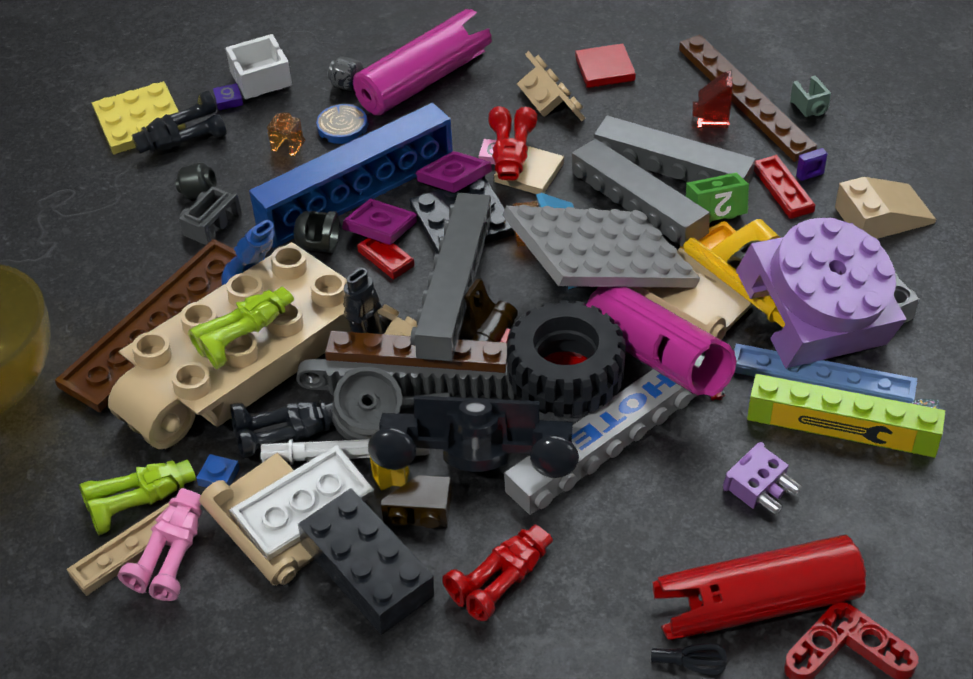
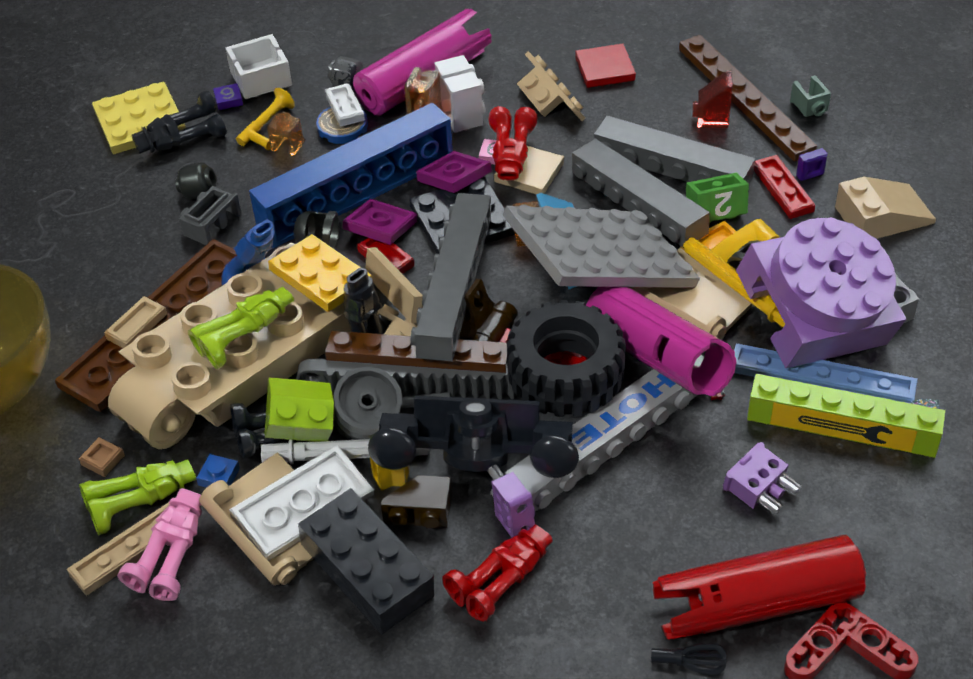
(101, 456): none -> medium nougat tile
(135, 321): none -> tan tile
(282, 100): none -> yellow piece
(299, 410): none -> lime slope
(315, 271): none -> yellow plate
(344, 104): none -> white plate
(393, 284): none -> tan tile
(422, 89): none -> clear orange brick
(461, 93): none -> white piece
(511, 502): none -> medium lavender piece

